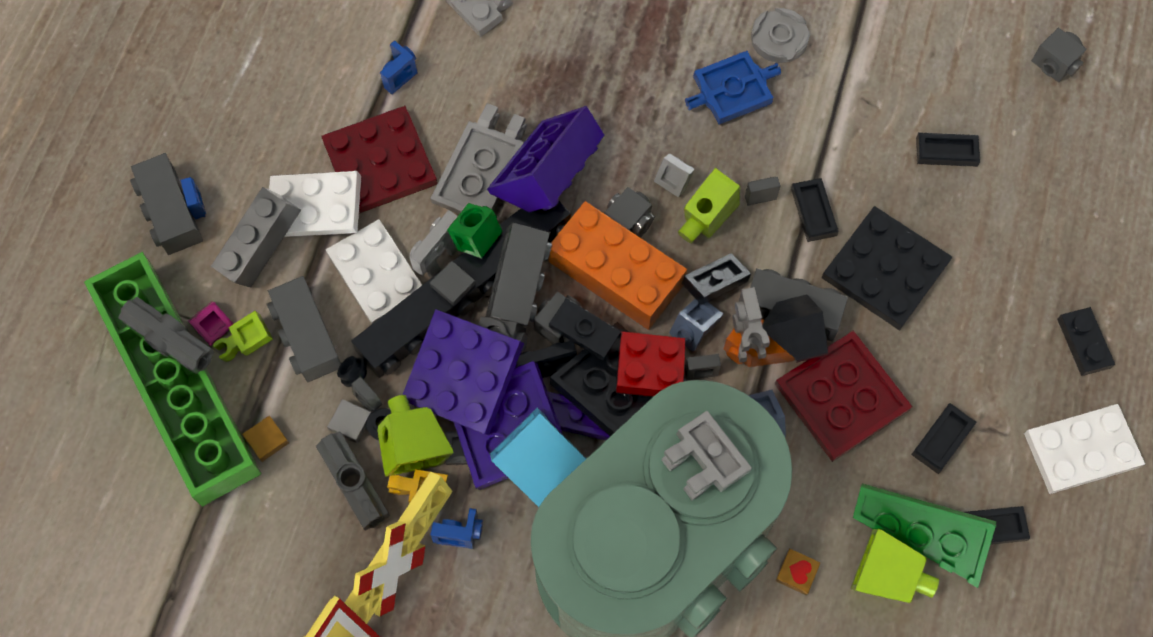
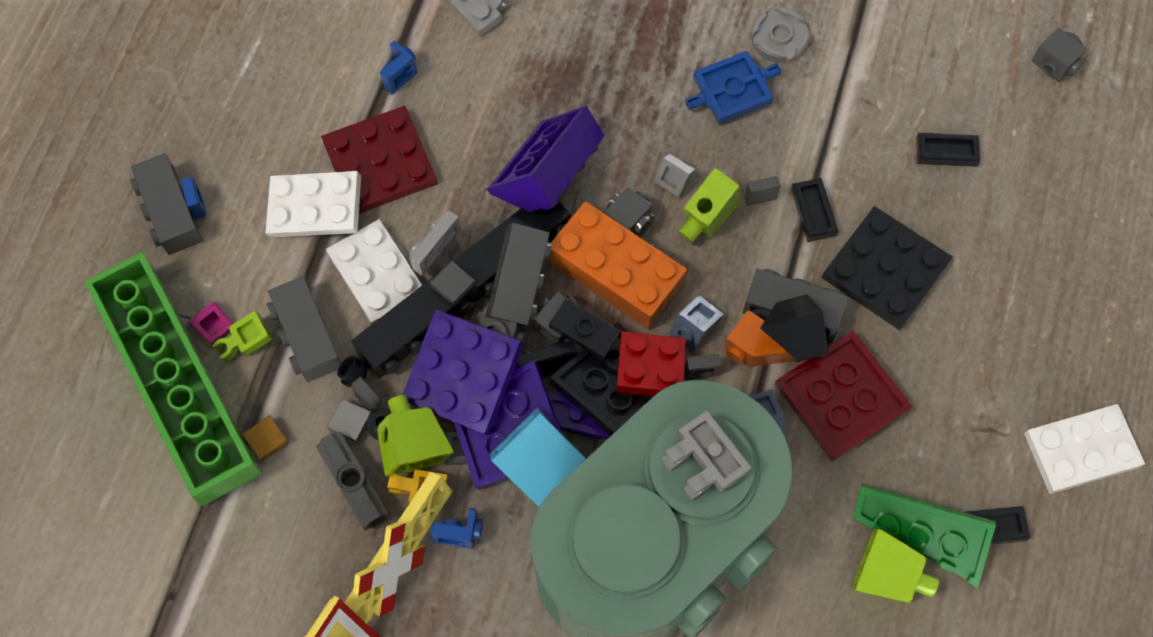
(166, 335): dark grey piece -> none
(256, 237): dark grey brick -> none
(475, 230): green brick -> none
(478, 161): light grey tile -> none
(716, 278): black plate -> none
(748, 323): light grey plate -> none
(797, 571): pearl gold tile -> none
(943, 438): black tile -> none
(1086, 341): black plate -> none

